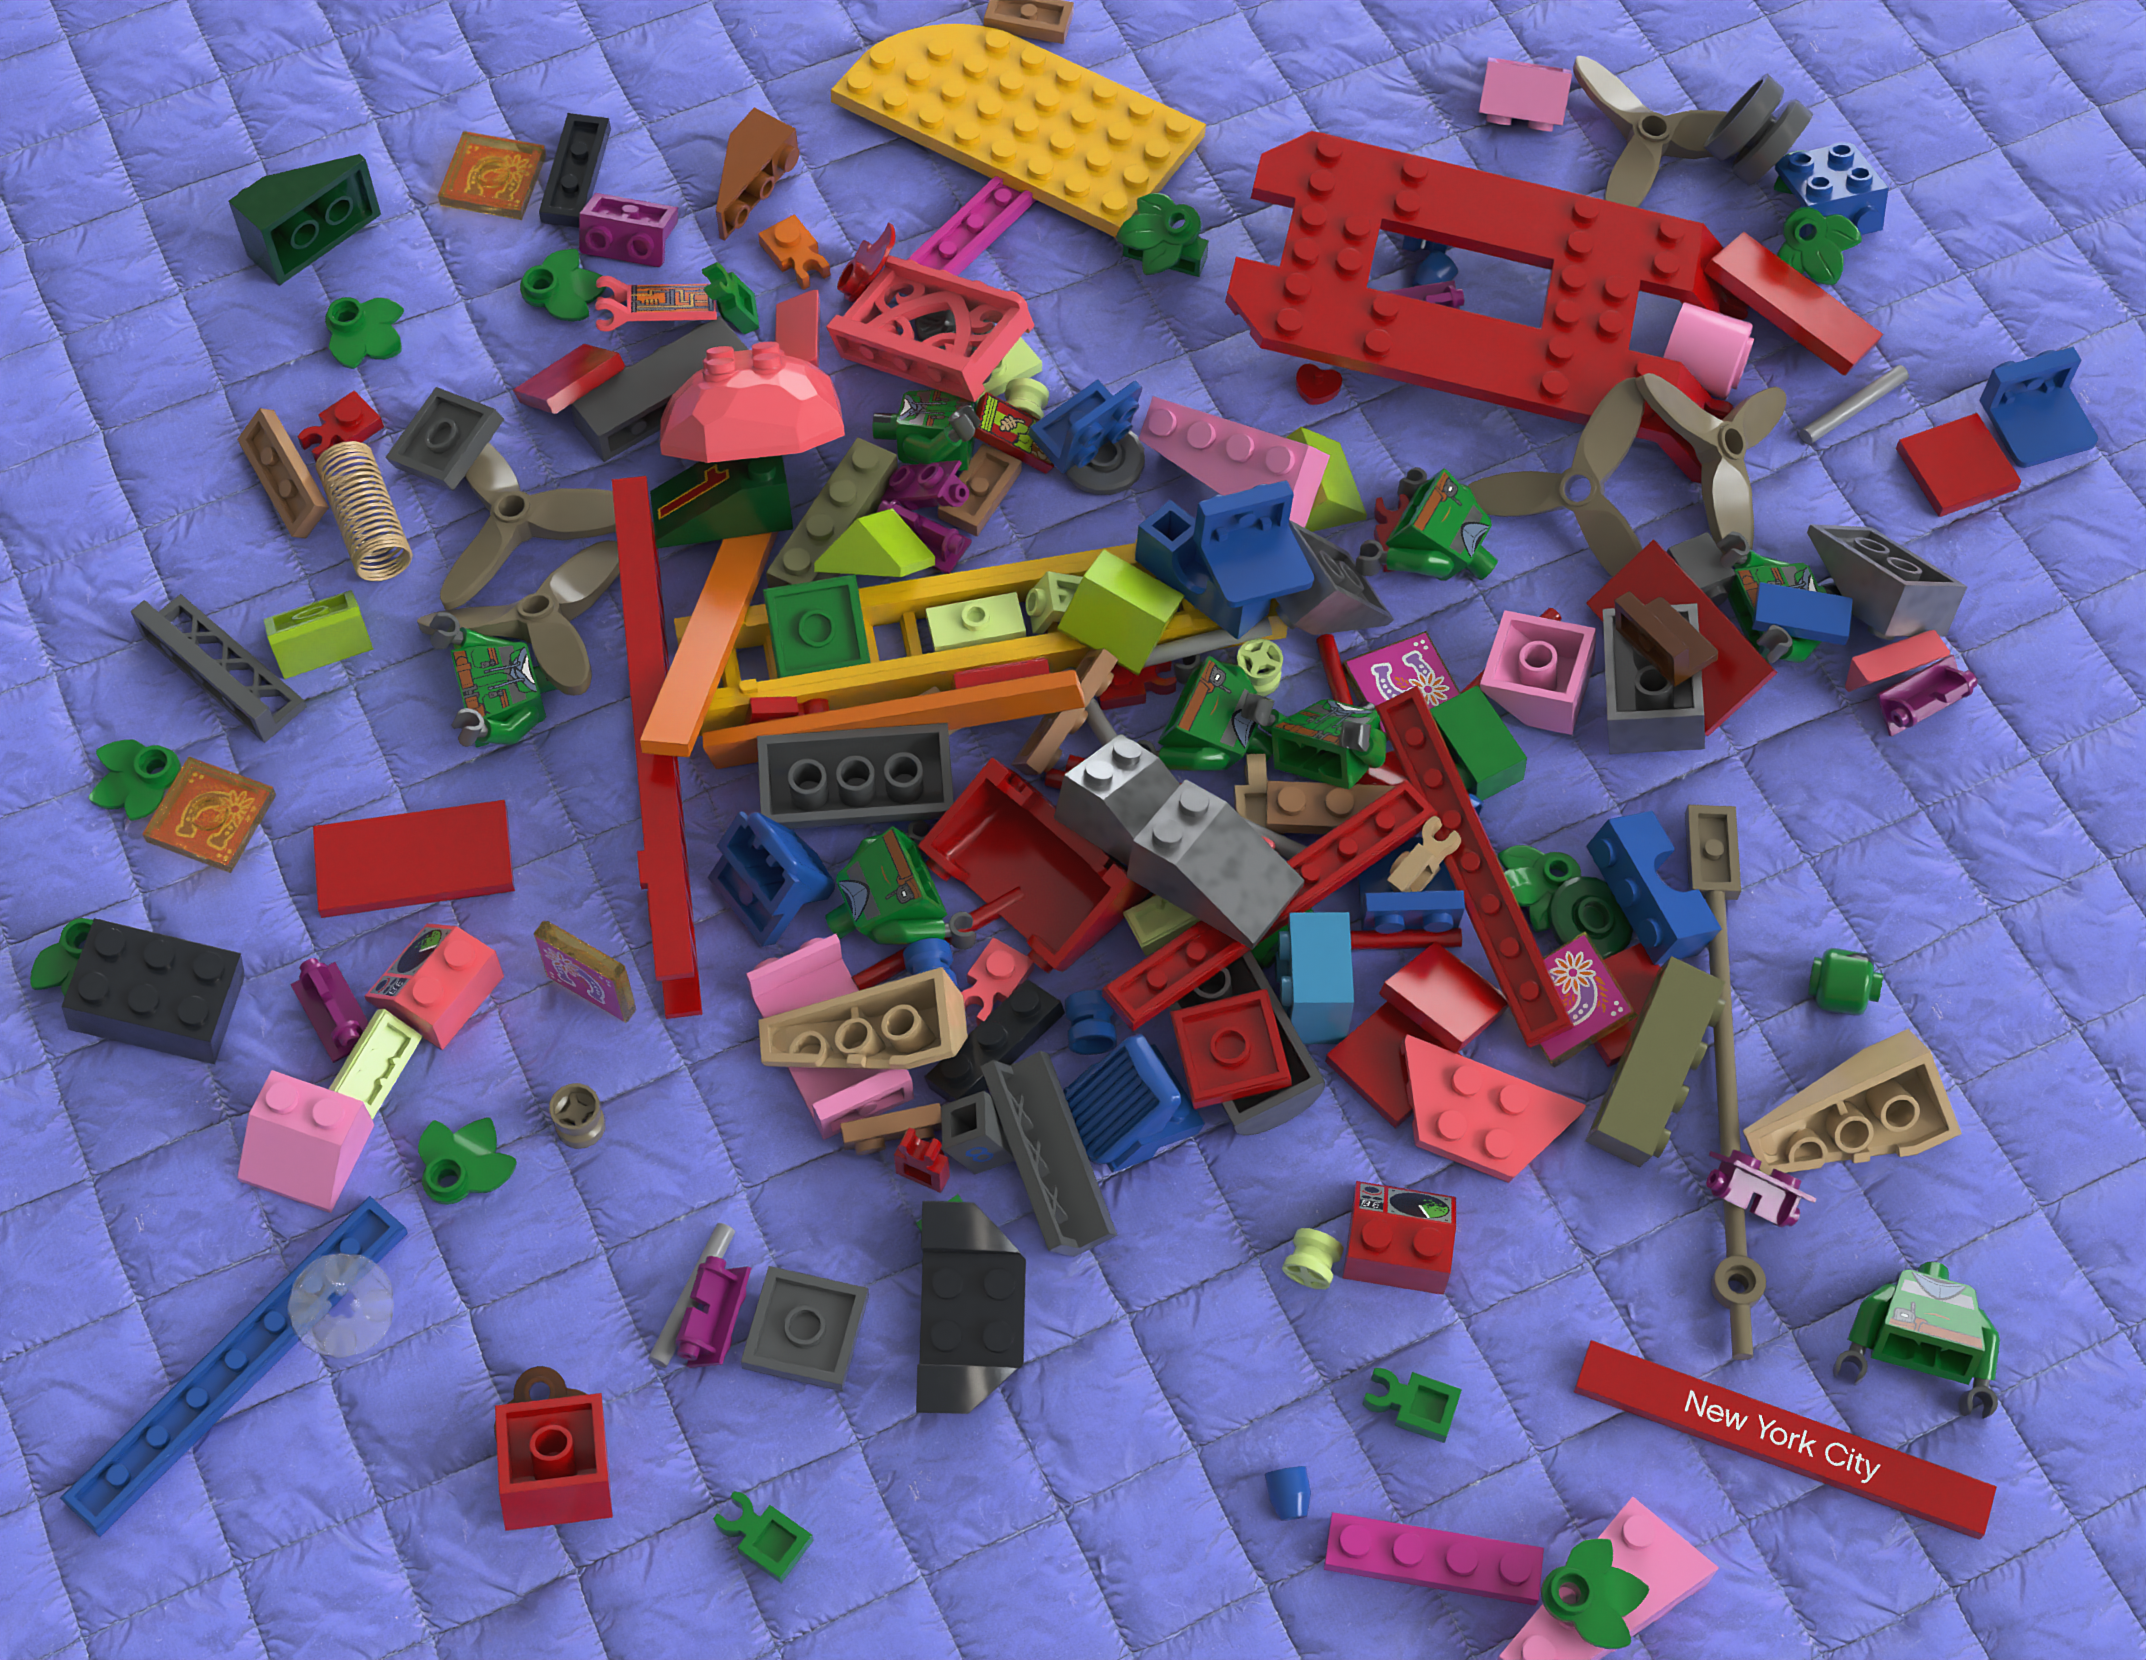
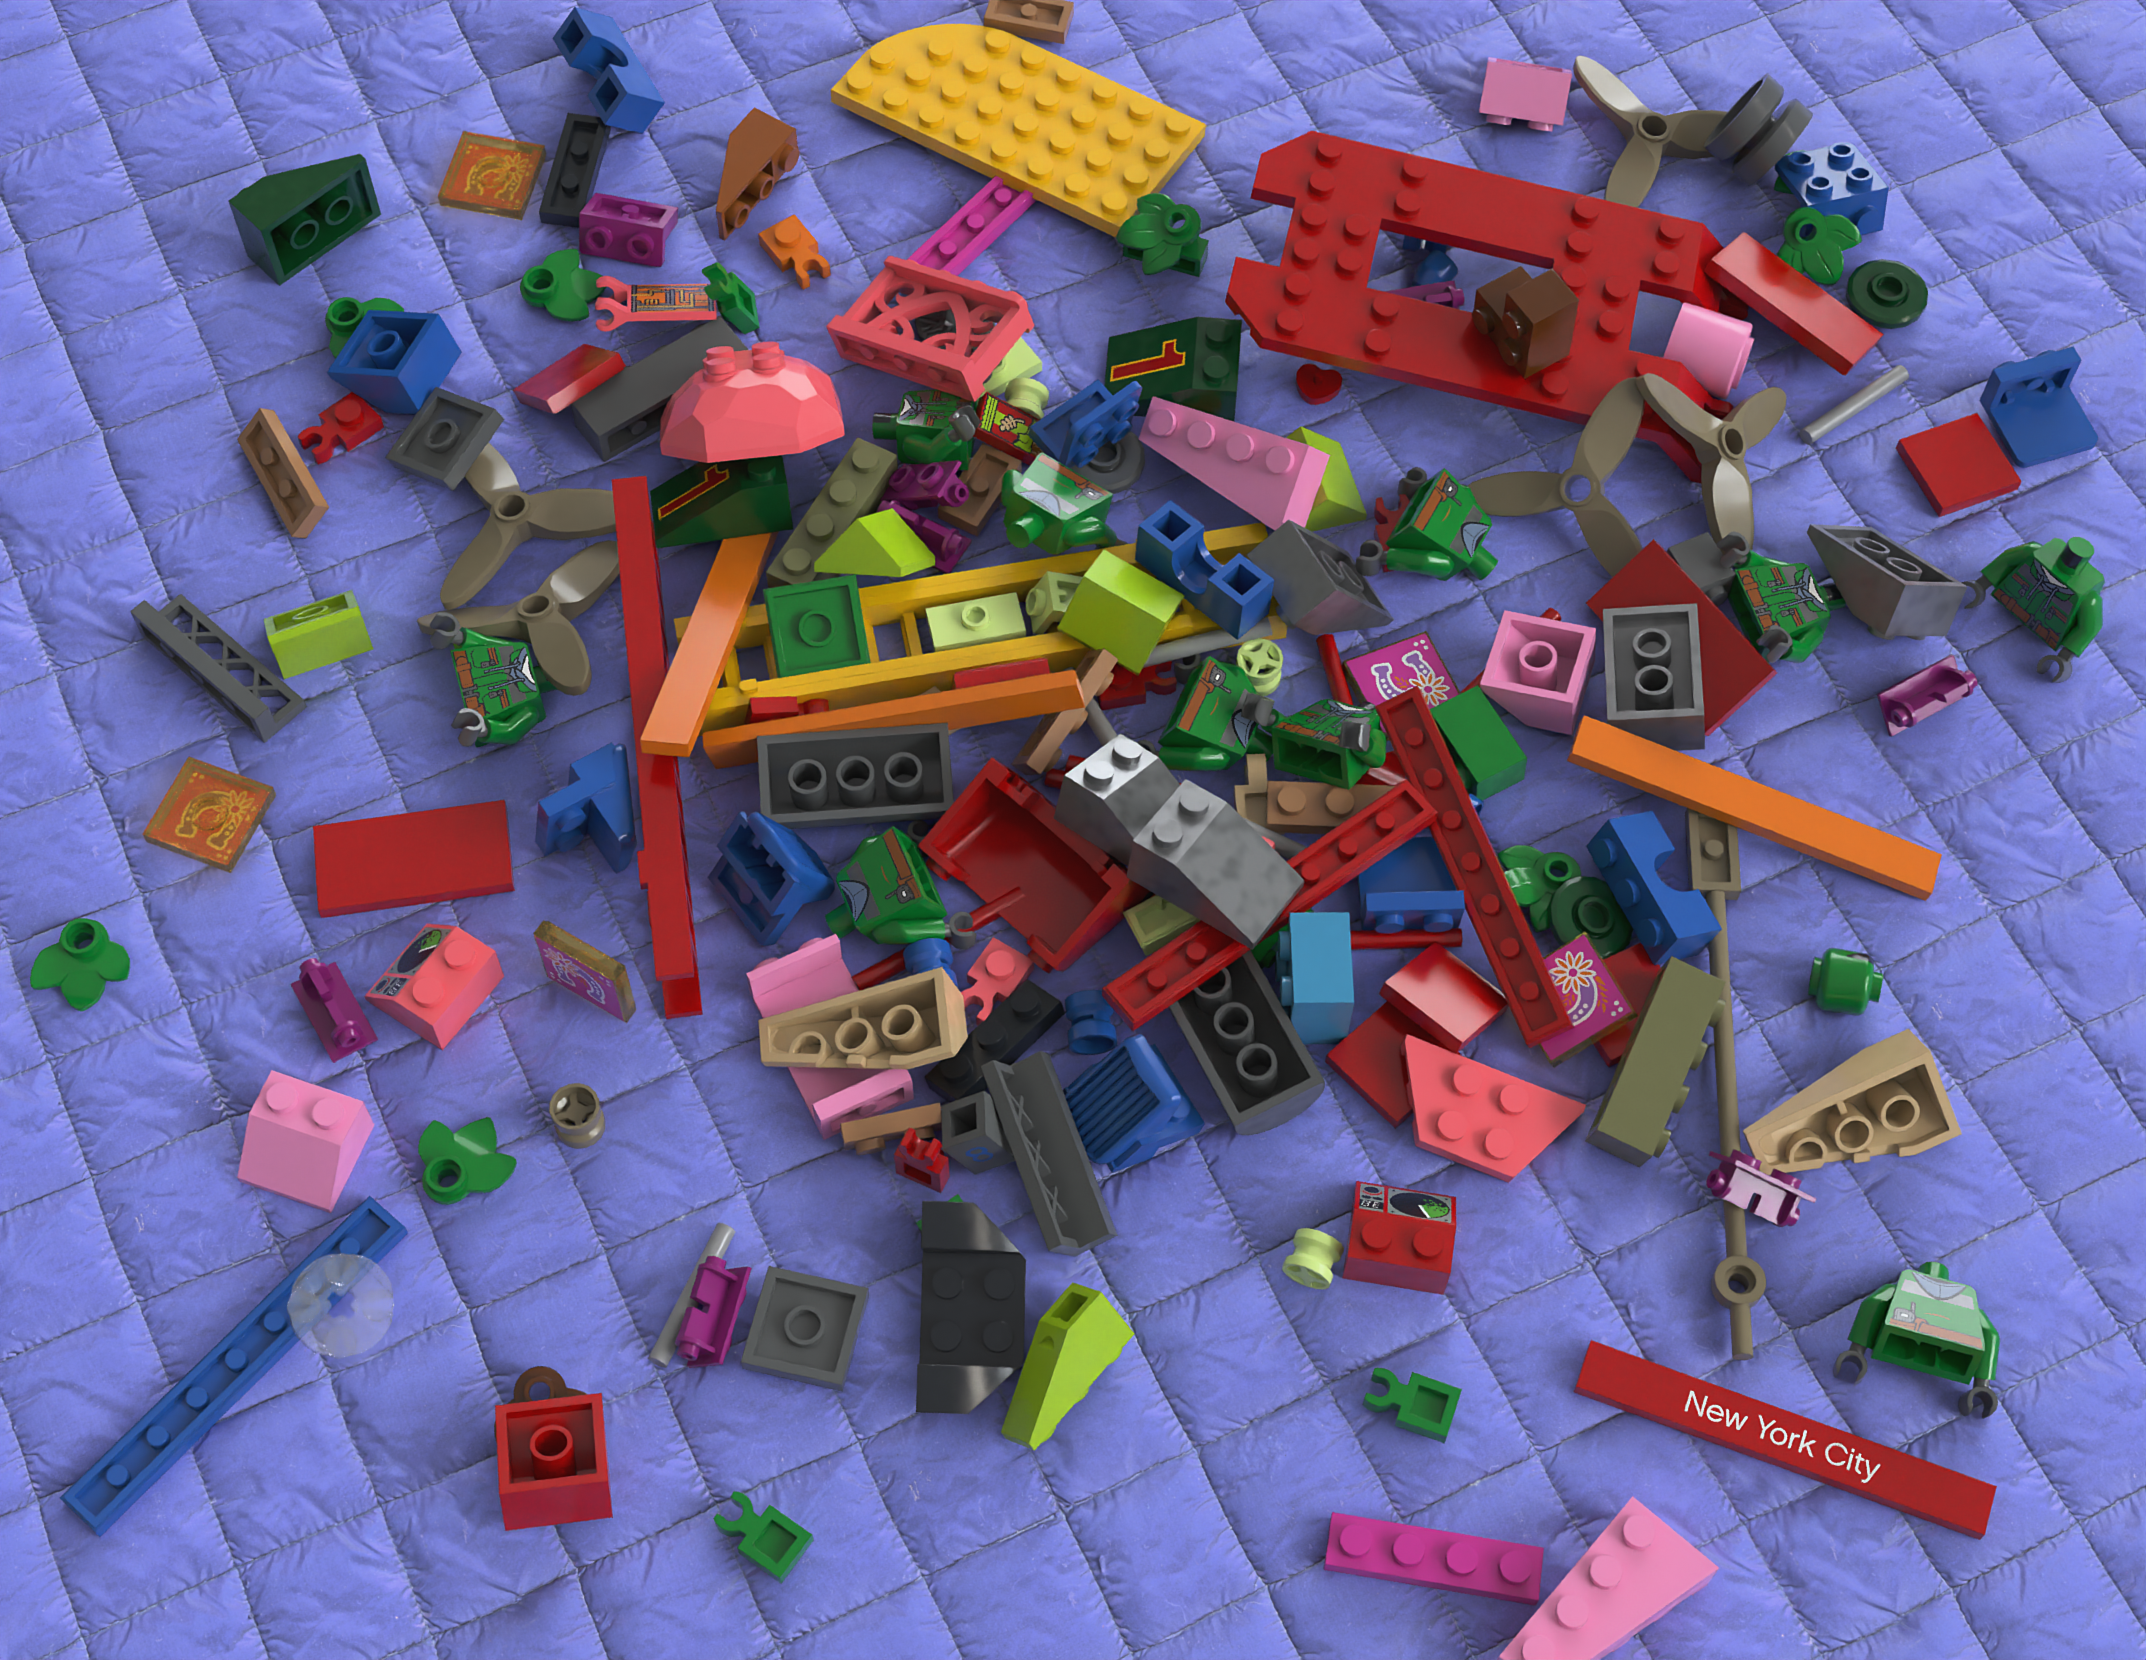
(130, 777): green plate -> none
(153, 991): black brick -> none
(368, 546): tan piece -> none
(376, 1060): yellowish green plate -> none
(396, 359): none -> blue slope
(592, 804): none -> blue piece
(624, 90): none -> blue arch
(799, 326): coral slope -> none
(866, 265): red plate -> none
(1055, 508): none -> green torso
(1065, 1357): none -> lime slope
(1179, 362): none -> dark green slope
(1230, 1048): red tile -> none
(1251, 545): blue bracket -> none
(1289, 1492): blue hose -> none
(1417, 868): tan plate -> none
(1527, 318): none -> reddish brown brick
(1601, 1593): green plate -> none
(1663, 637): reddish brown panel -> none
(1755, 808): none -> orange tile
(1803, 613): blue tile -> none
(1886, 293): none -> dark green wheel
(1895, 659): coral slope -> none
(2051, 593): none -> green torso

